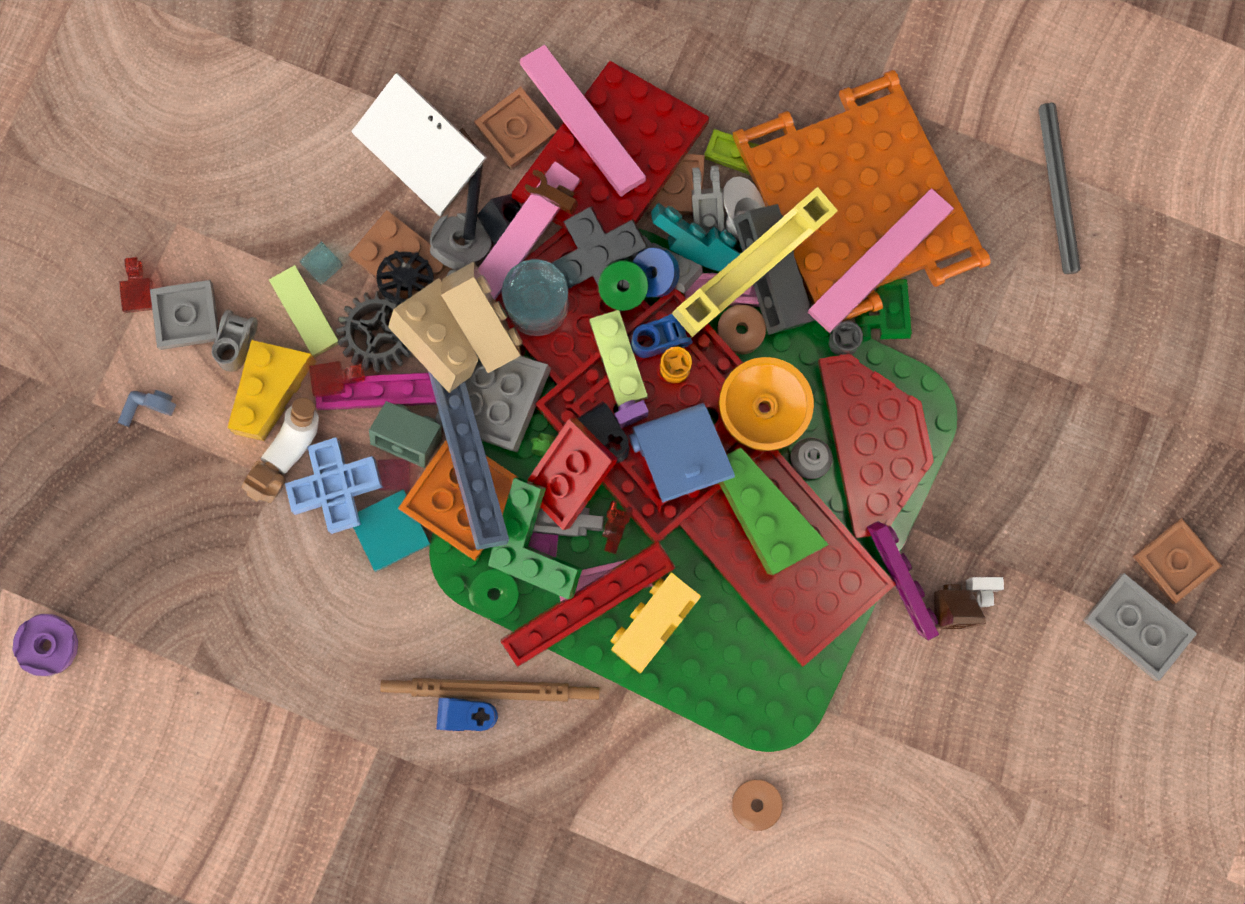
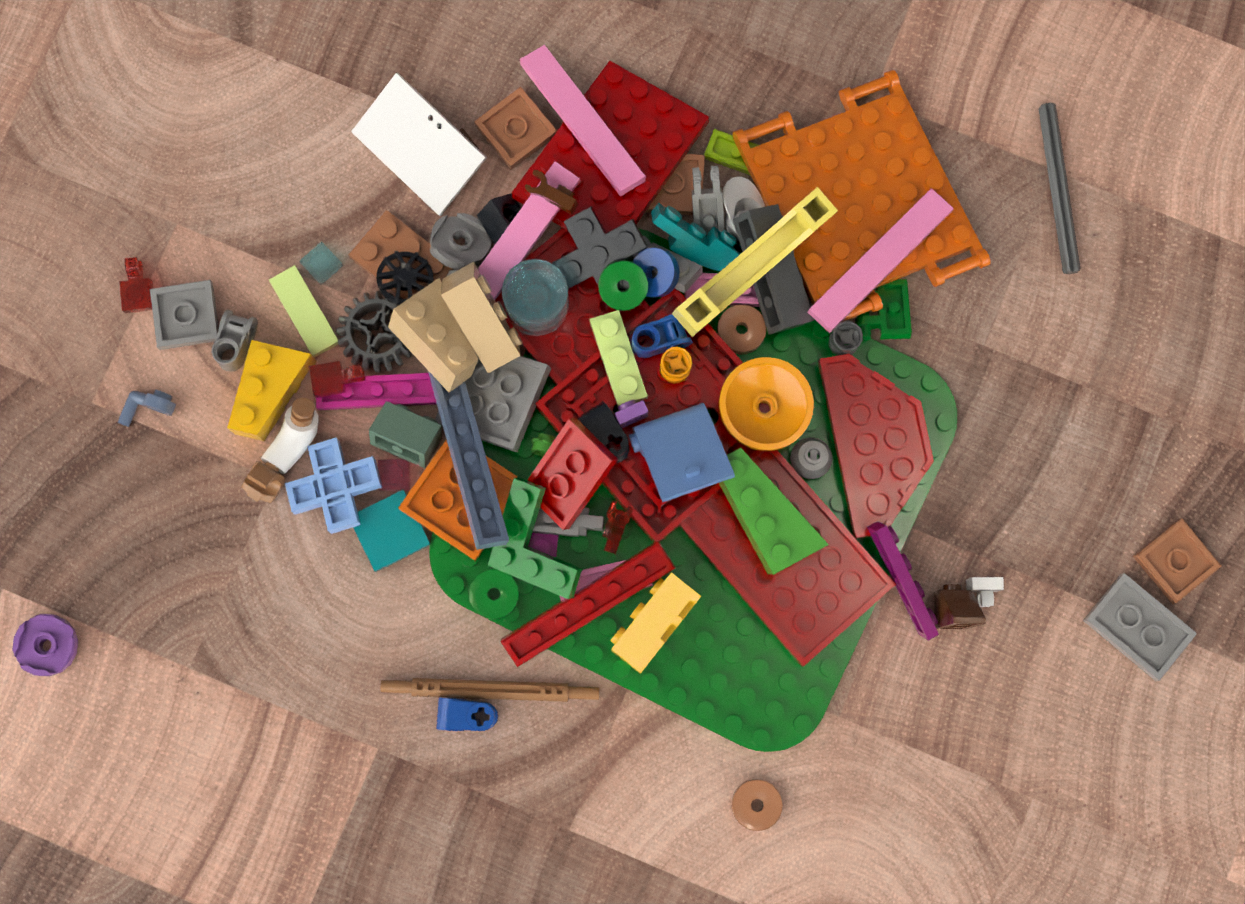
(472, 205): black bar -> none

